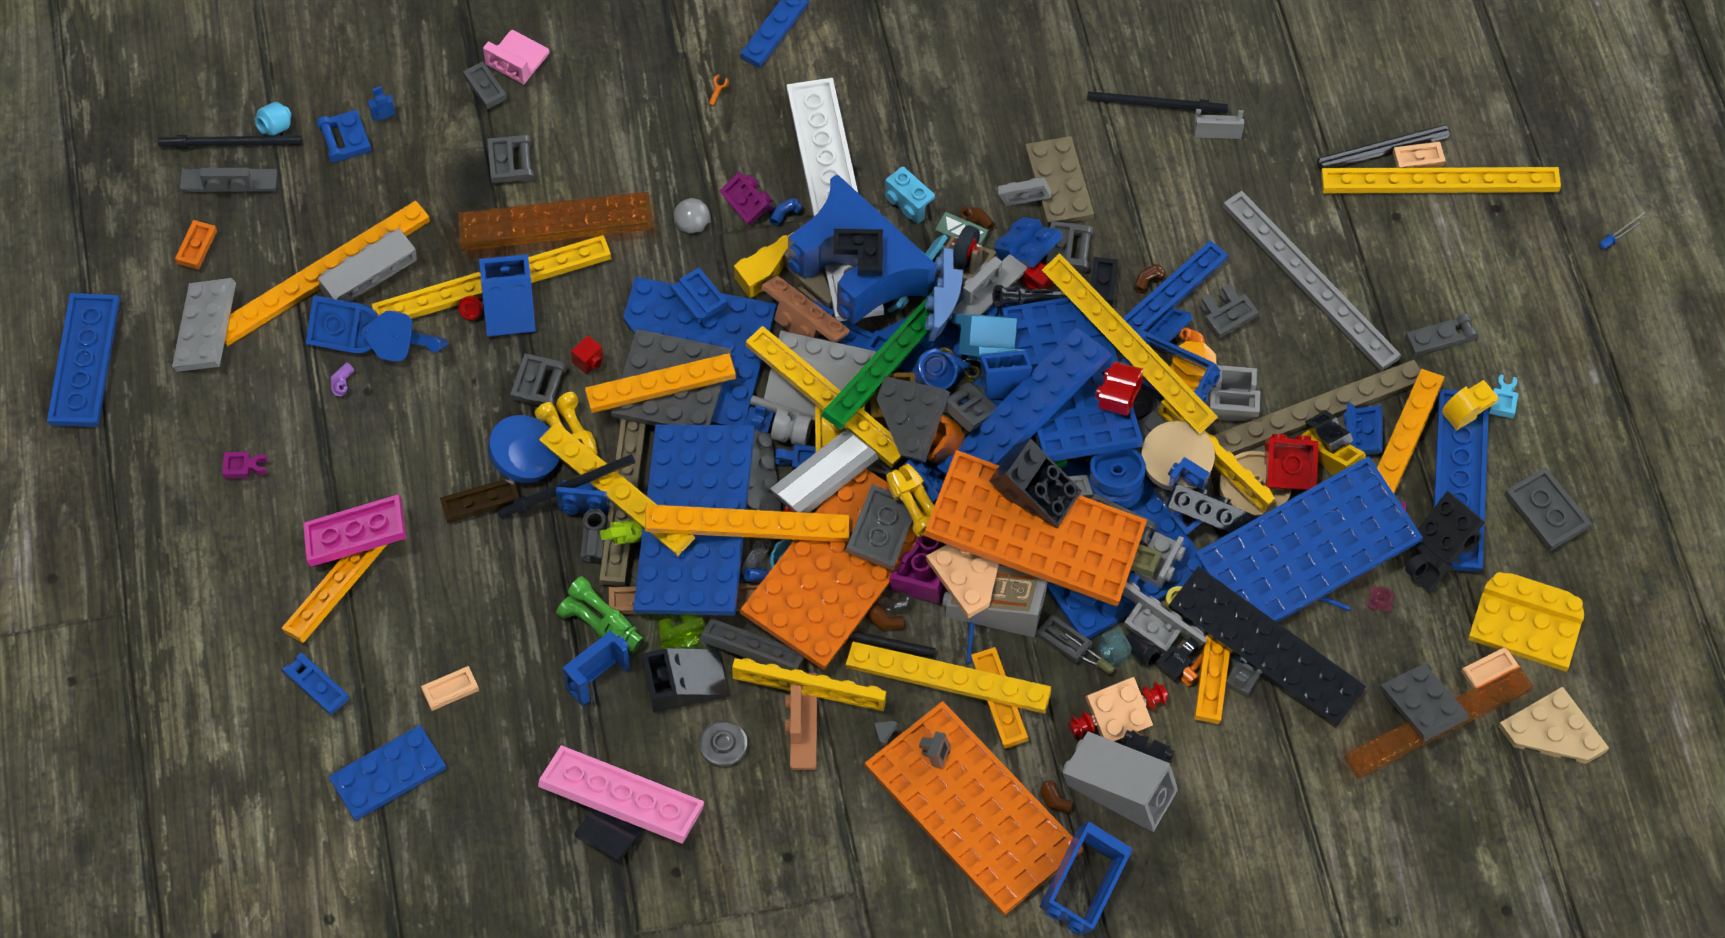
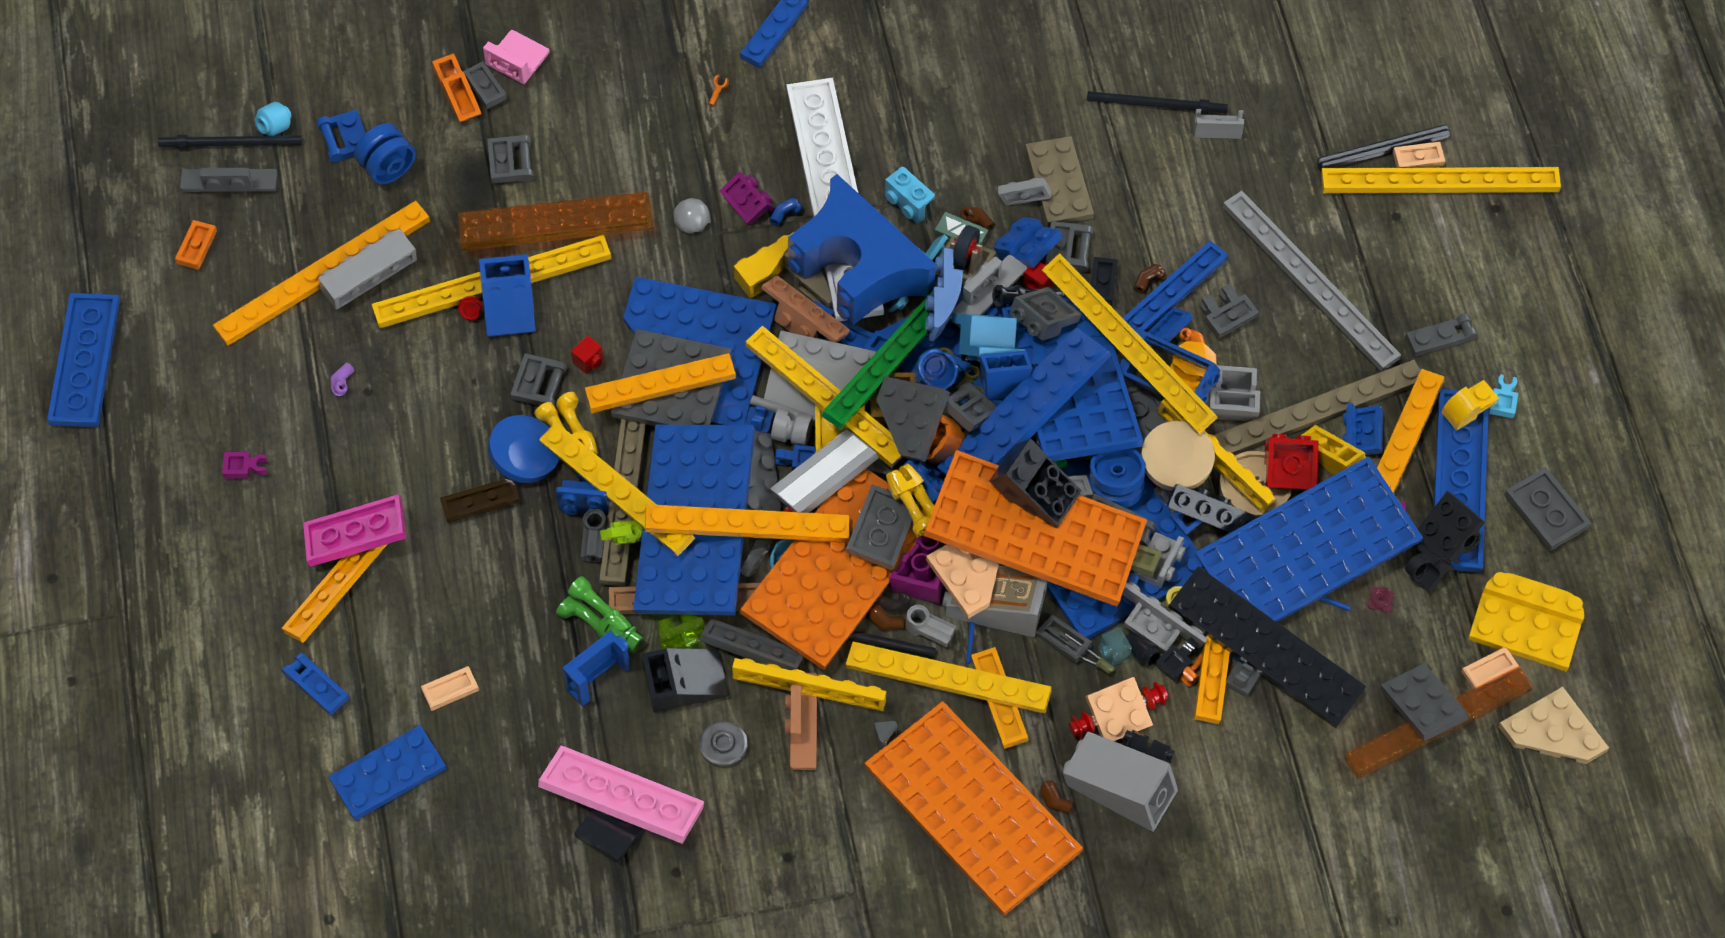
(204, 325): light grey plate -> none
(360, 328): blue plate -> none
(381, 106): blue plate -> none
(384, 153): none -> blue wheel
(456, 88): none -> orange slope
(524, 503): black bar -> none
(698, 295): blue plate -> none
(755, 575): blue arm -> none
(865, 244): black plate -> none
(931, 627): none -> light grey piece
(935, 748): dark grey tile -> none
(1043, 313): none -> dark grey plate
(1108, 846): blue window -> none
(1119, 388): red brick -> none
(1190, 472): blue bracket -> none
(1328, 431): black slope -> none
(1610, 239): piece -> none

